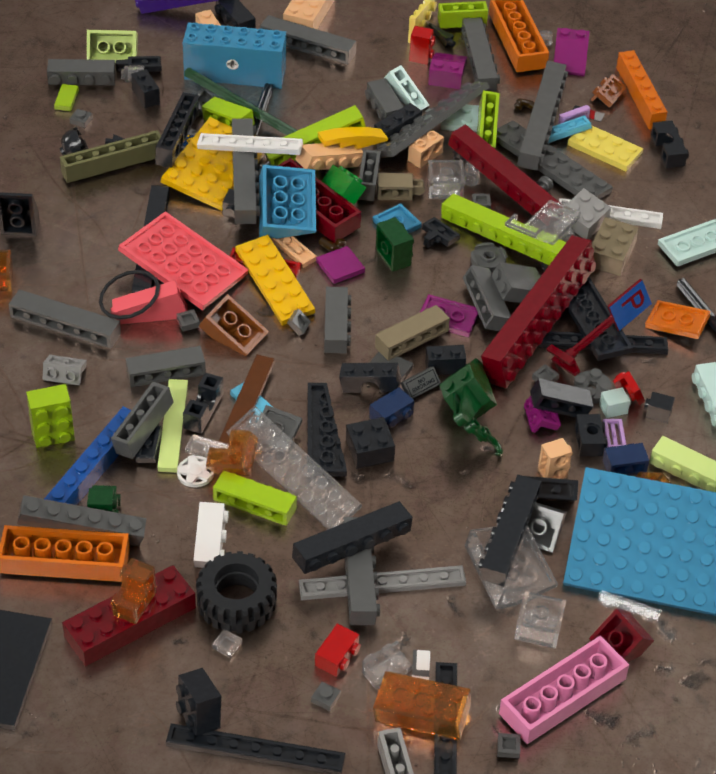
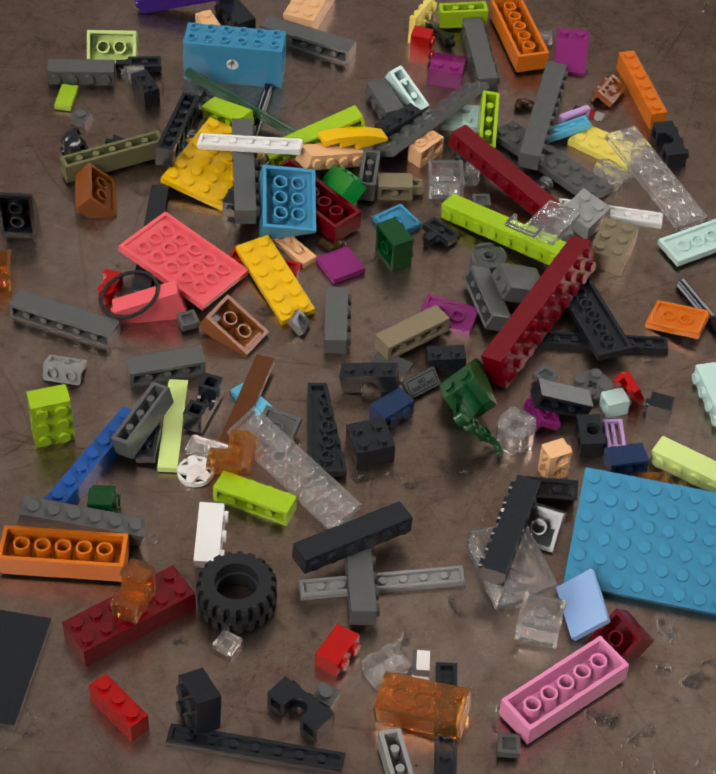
(95, 193): none -> dark orange slope
(113, 289): none -> red leg
(119, 707): none -> red brick
(289, 696): none -> black arch
(515, 430): none -> clear brick
(584, 606): none -> light blue tile
(610, 600): clear plate -> none
(612, 173): none -> clear bracket
(622, 312): piece -> none
(656, 178): none -> clear plate

